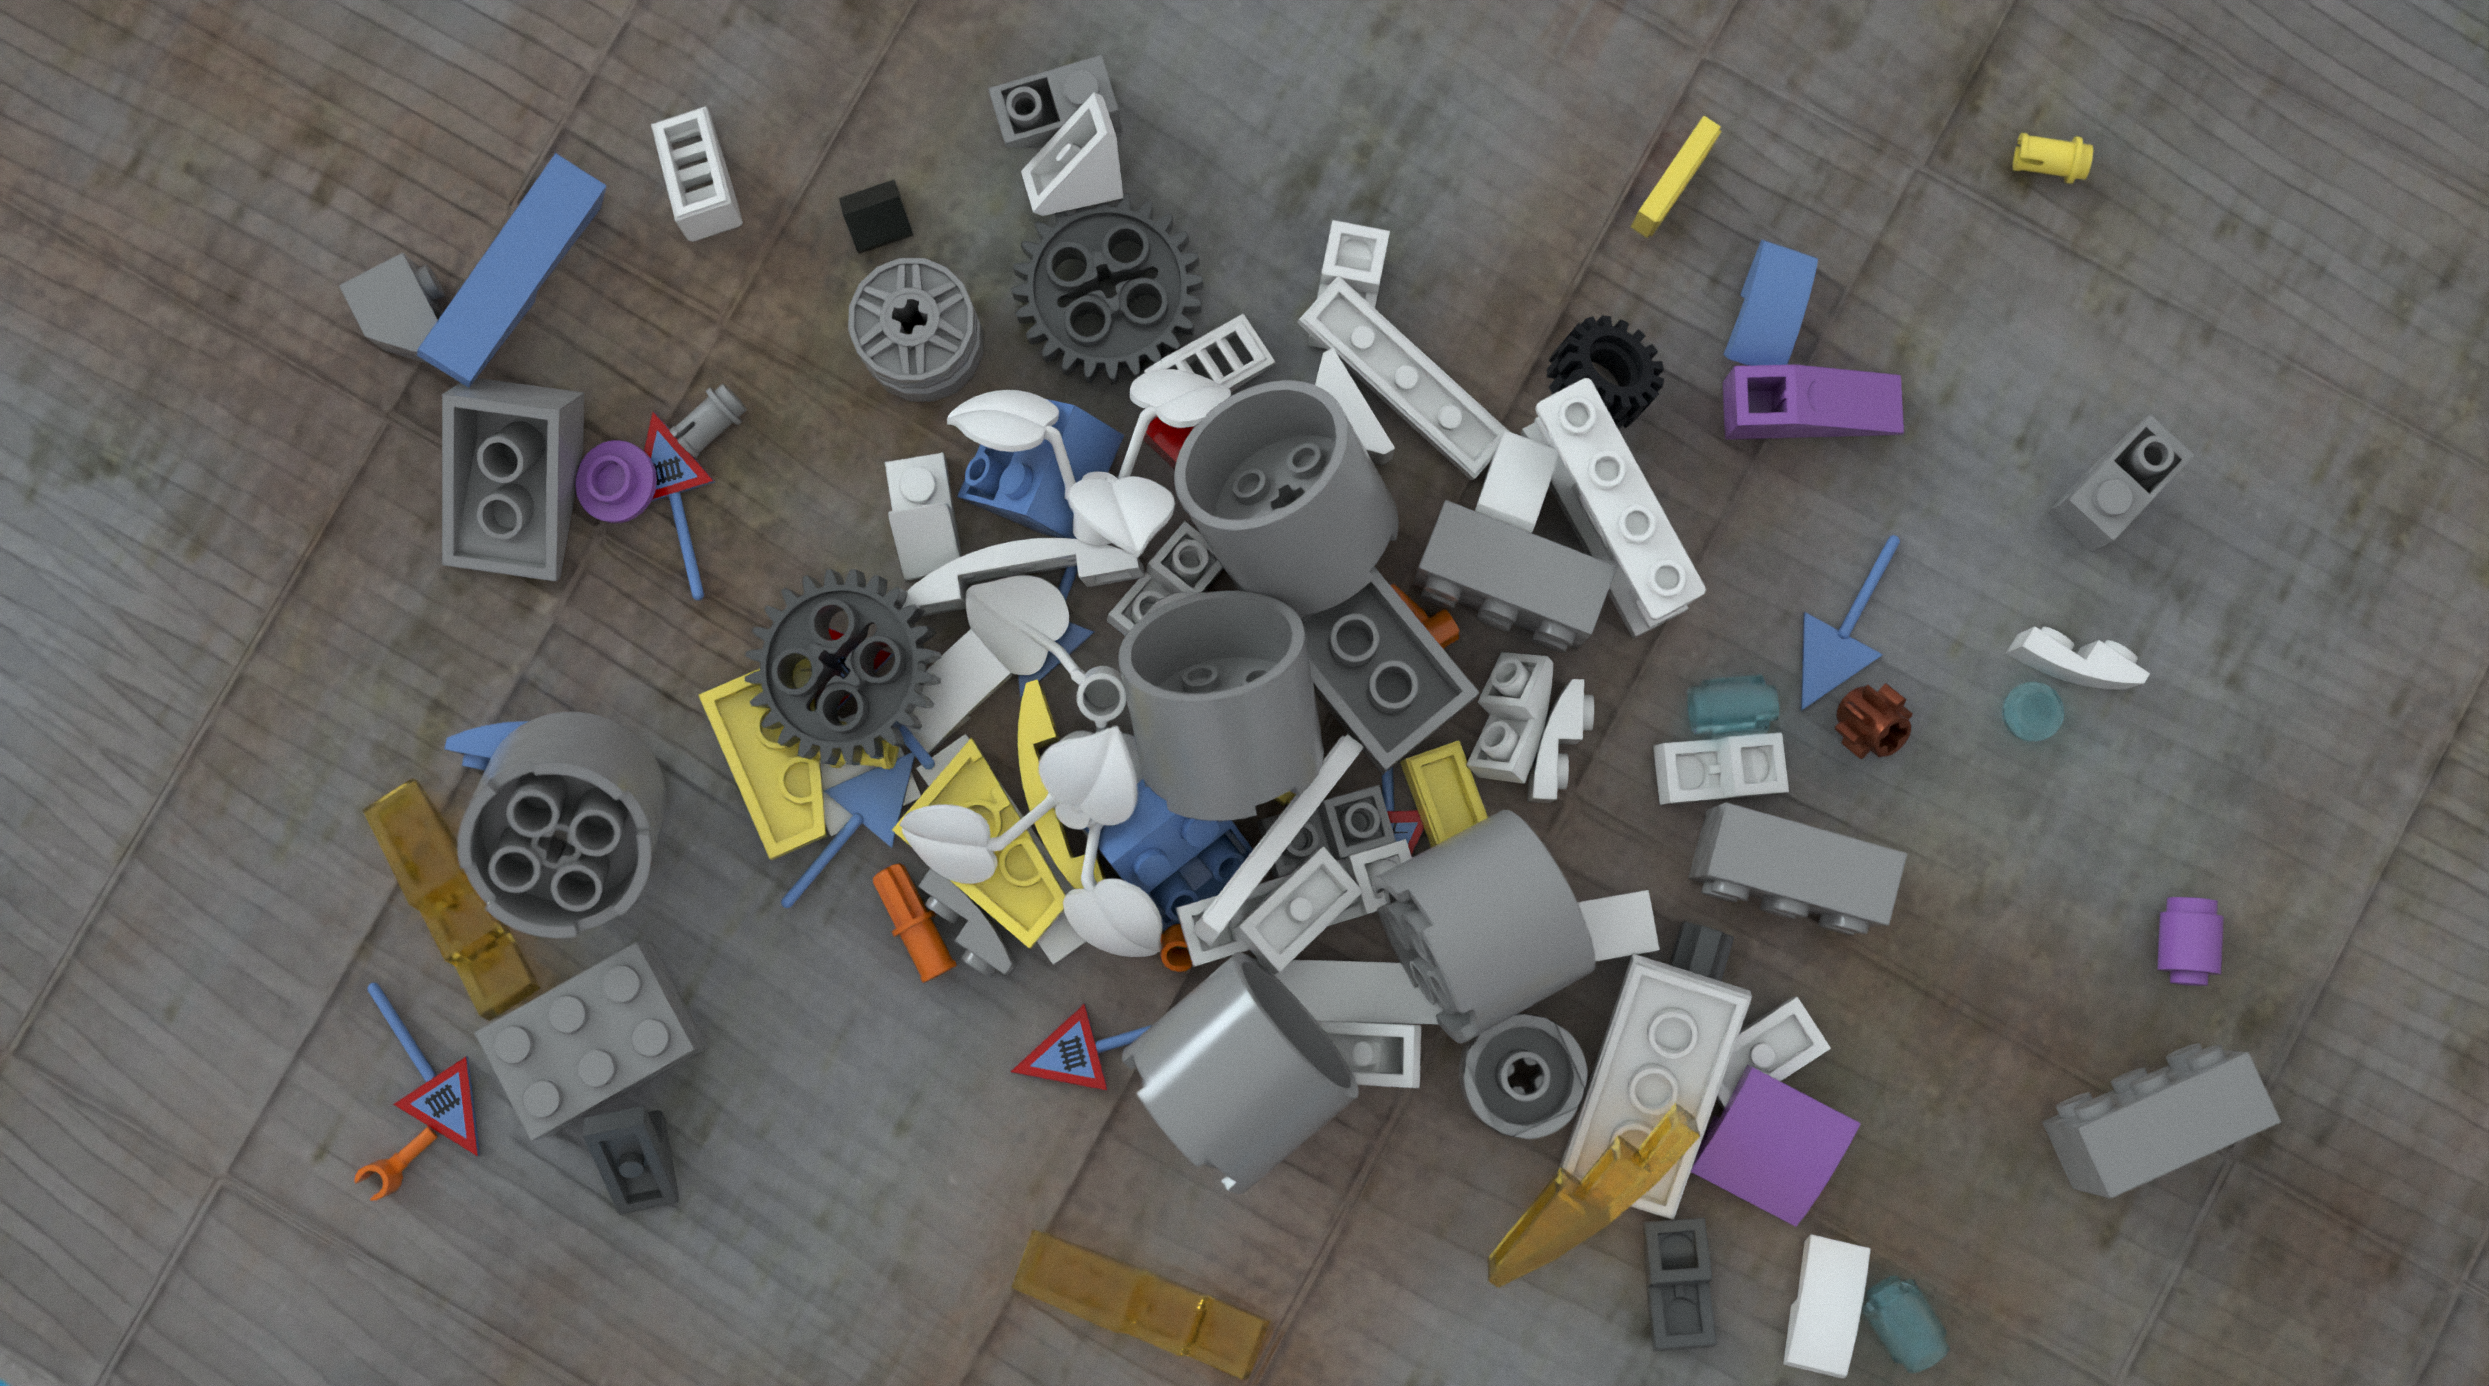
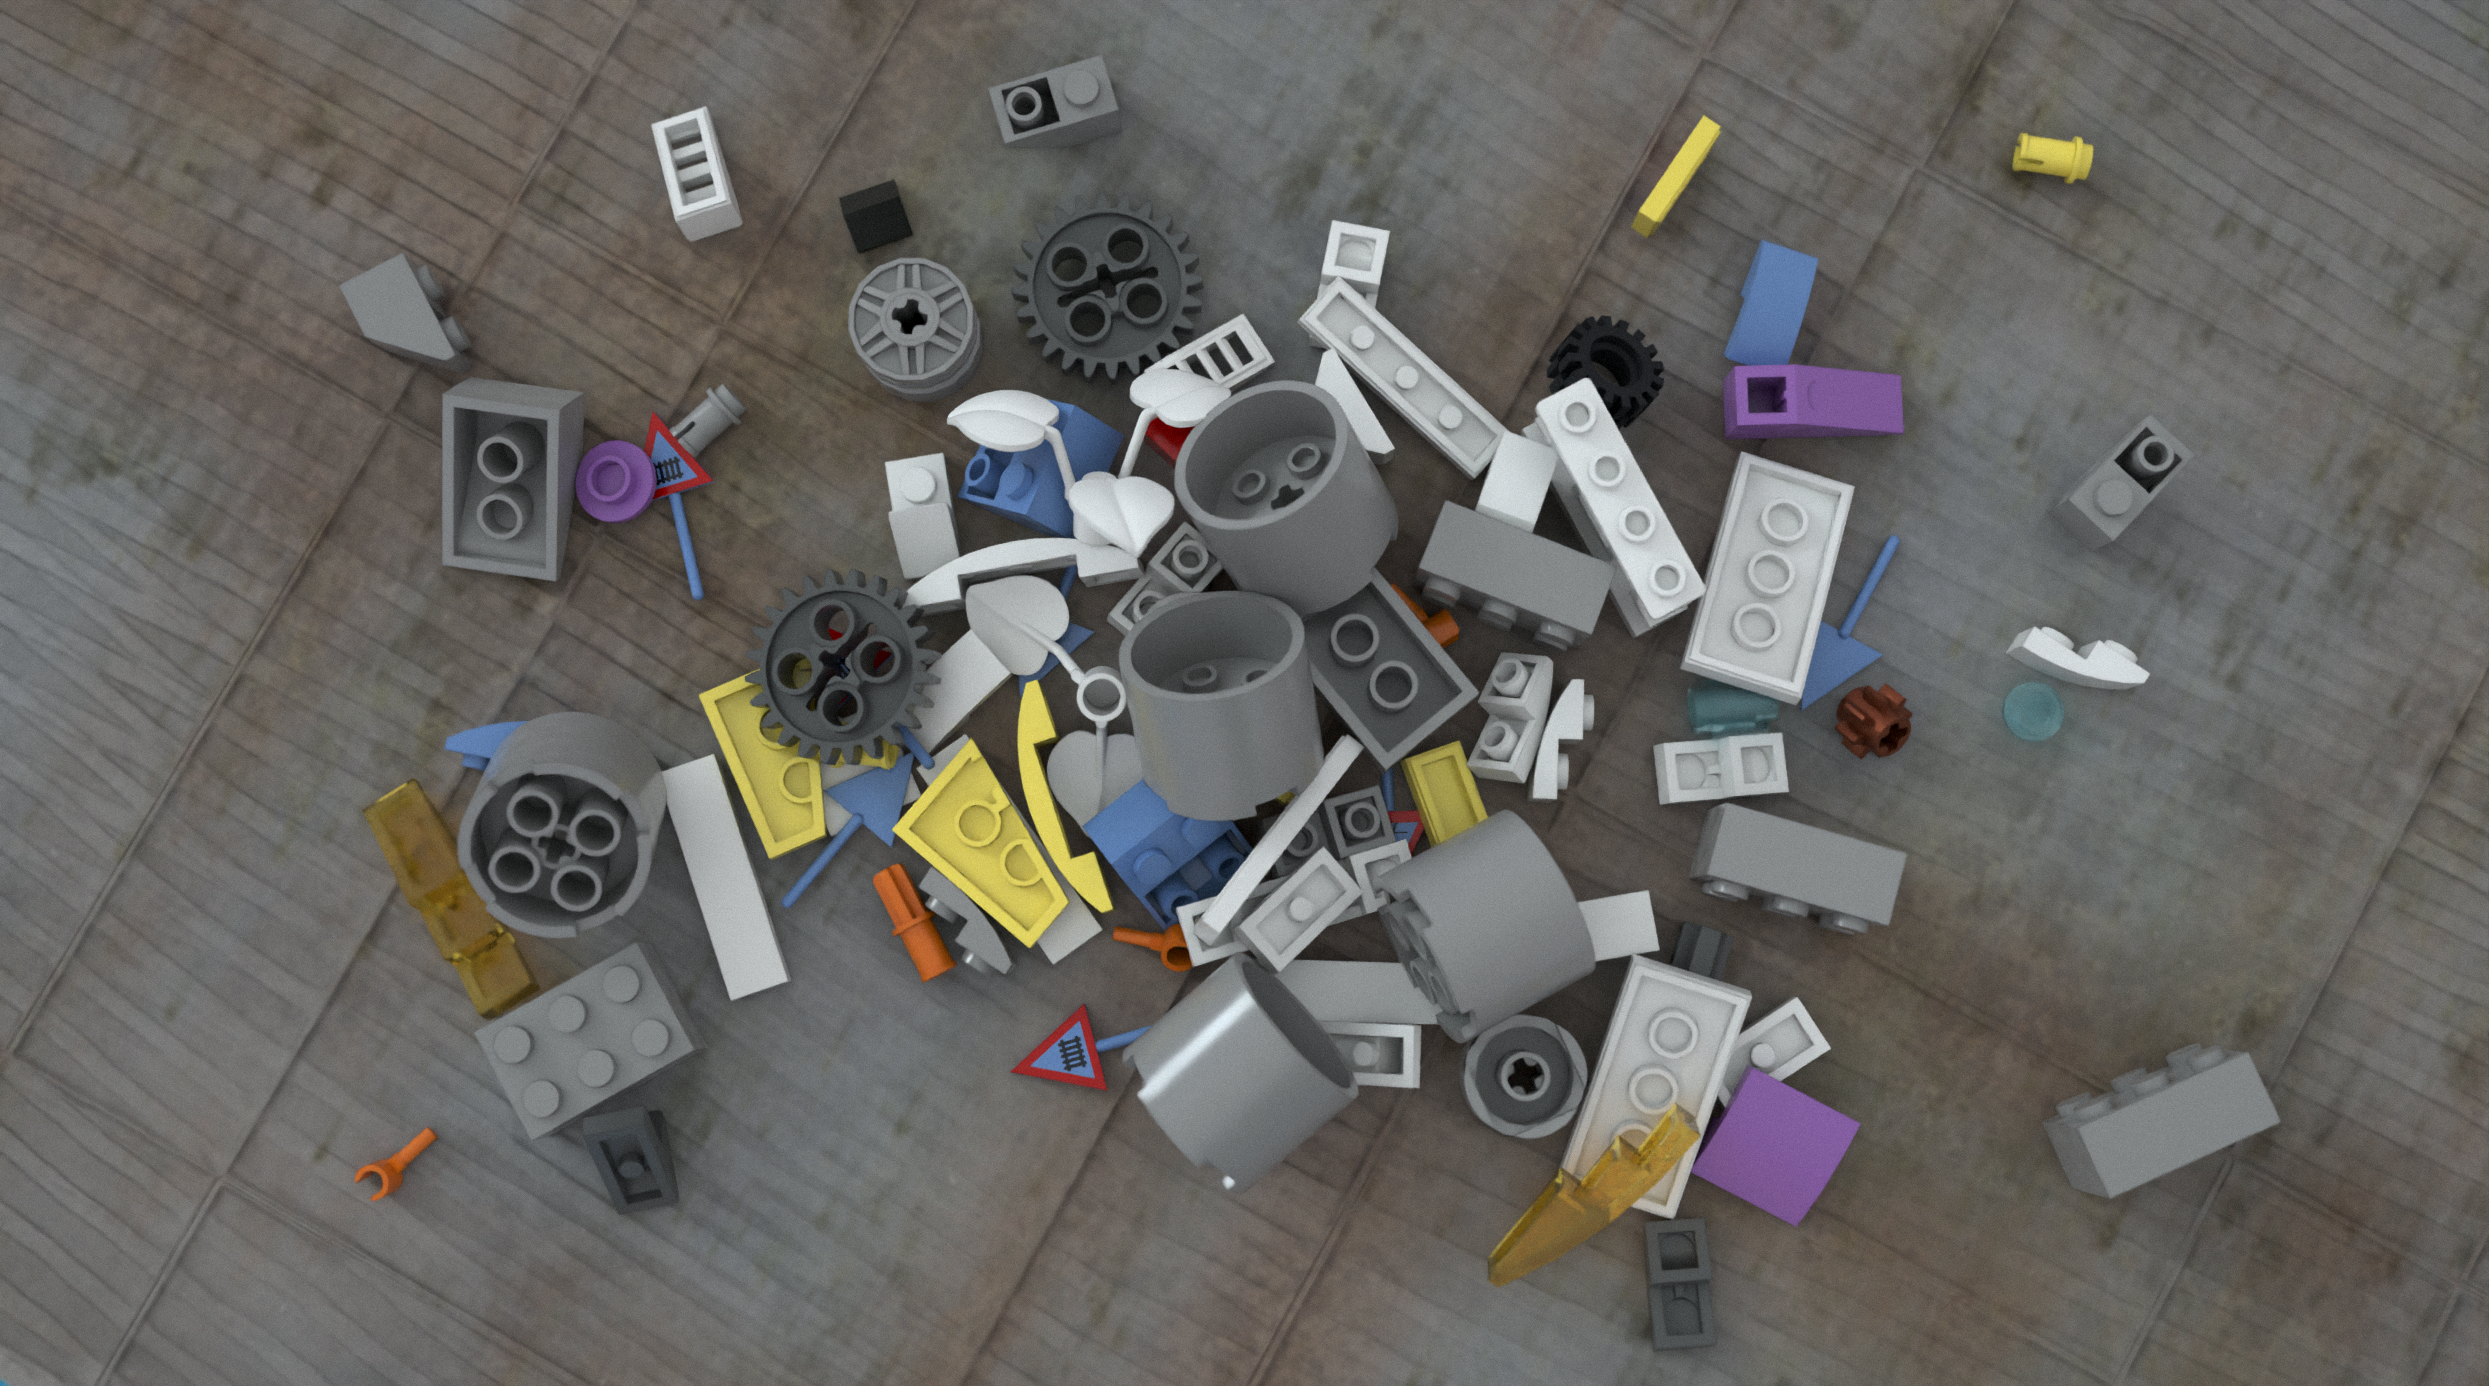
(445, 1098): piece -> none
(513, 271): medium blue slope -> none
(724, 877): none -> white tile
(1077, 163): white slope -> none
(1090, 787): white plant -> none
(1140, 1304): clear yellow slope -> none
(1768, 578): none -> white tile
(1827, 1306): white slope -> none
(1906, 1323): clear light blue brick -> none
(2190, 940): medium lavender brick -> none

